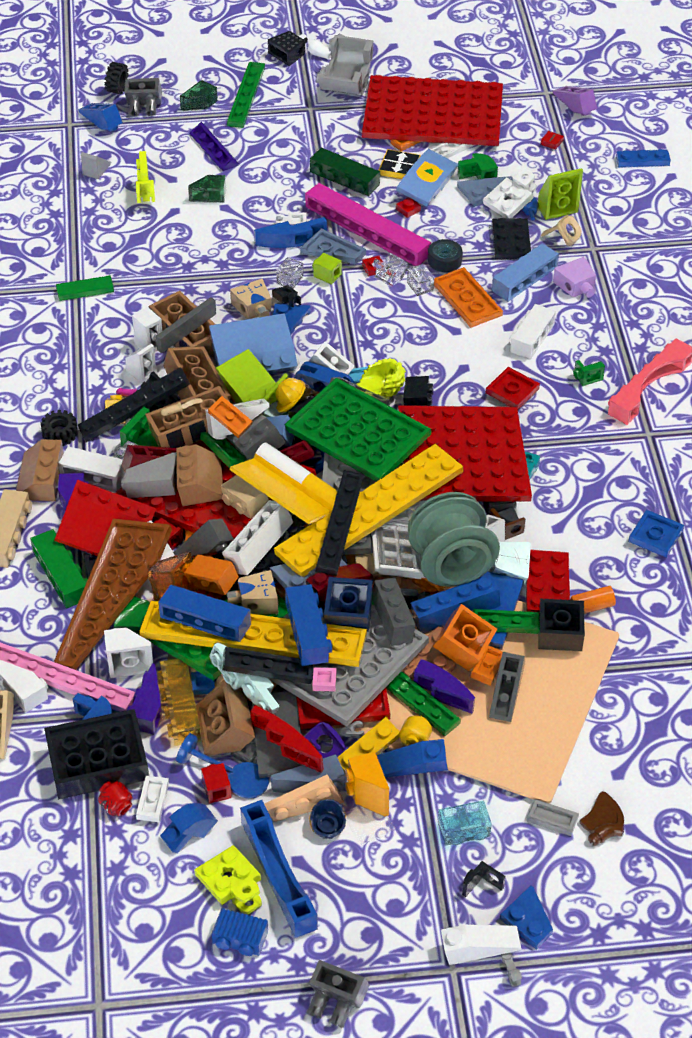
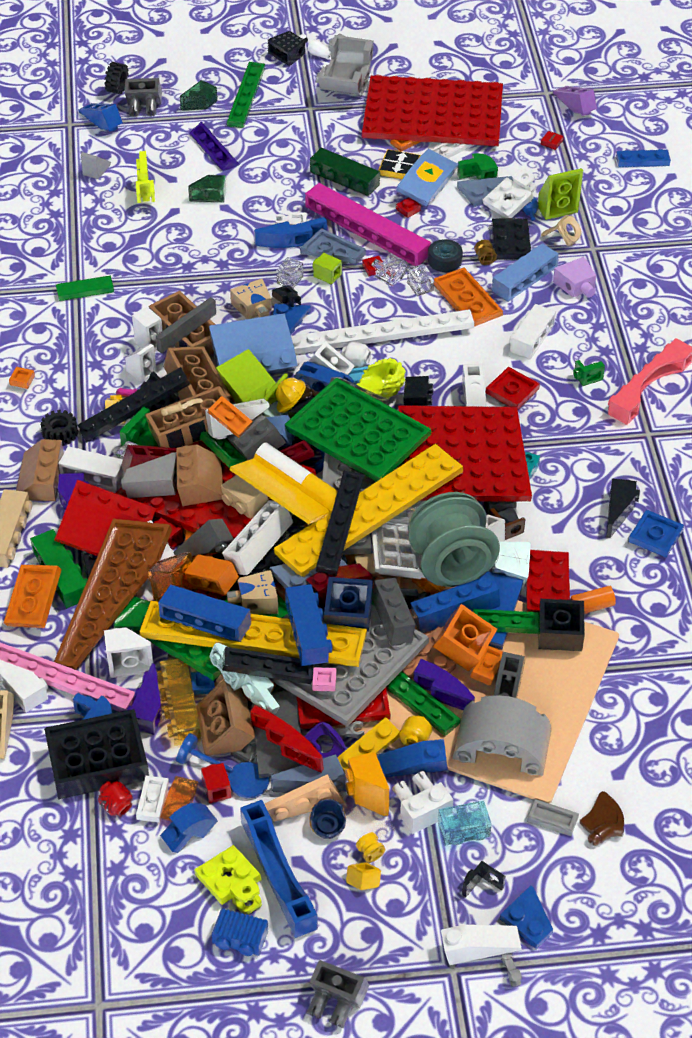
(21, 377): none -> orange plate
(32, 596): none -> orange plate
(179, 795): none -> clear orange slope
(357, 354): none -> white head
(363, 876): none -> yellow slope
(370, 847): none -> yellow wheel
(384, 331): none -> white plate
(421, 809): none -> white brick
(474, 385): none -> white slope
(485, 252): none -> pearl gold wheel
(504, 728): none -> light grey cylinder
(621, 503): none -> black slope

